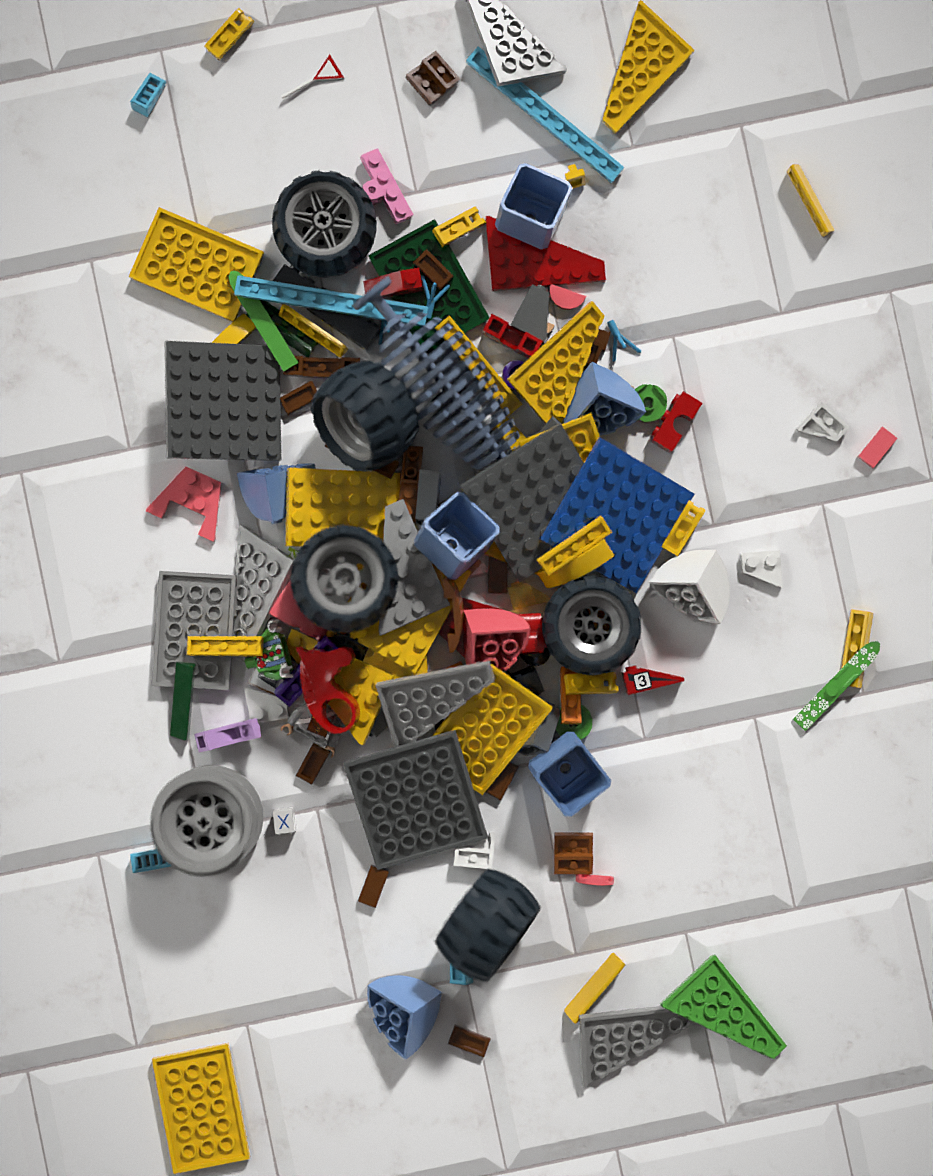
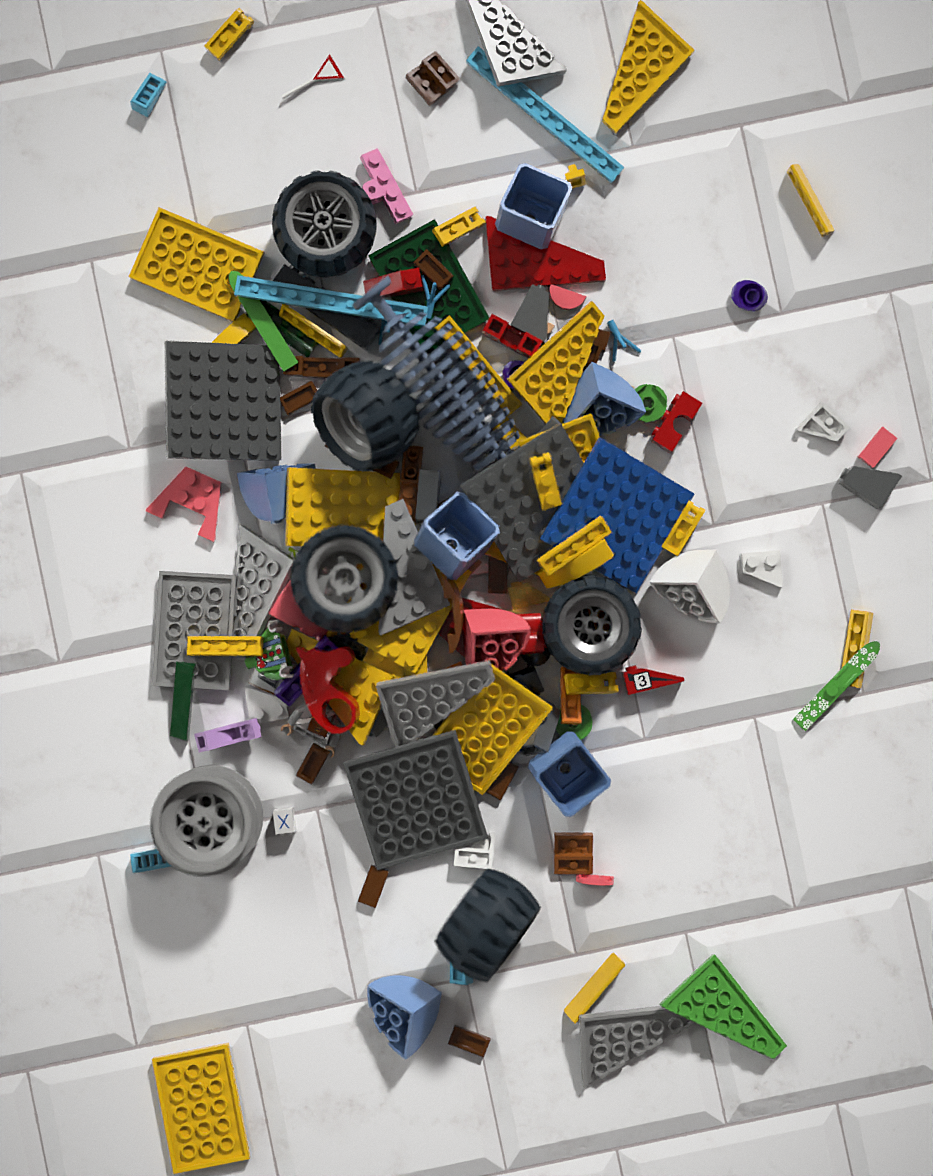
(545, 481): none -> yellow plate
(749, 295): none -> dark purple hat
(869, 484): none -> dark grey slope

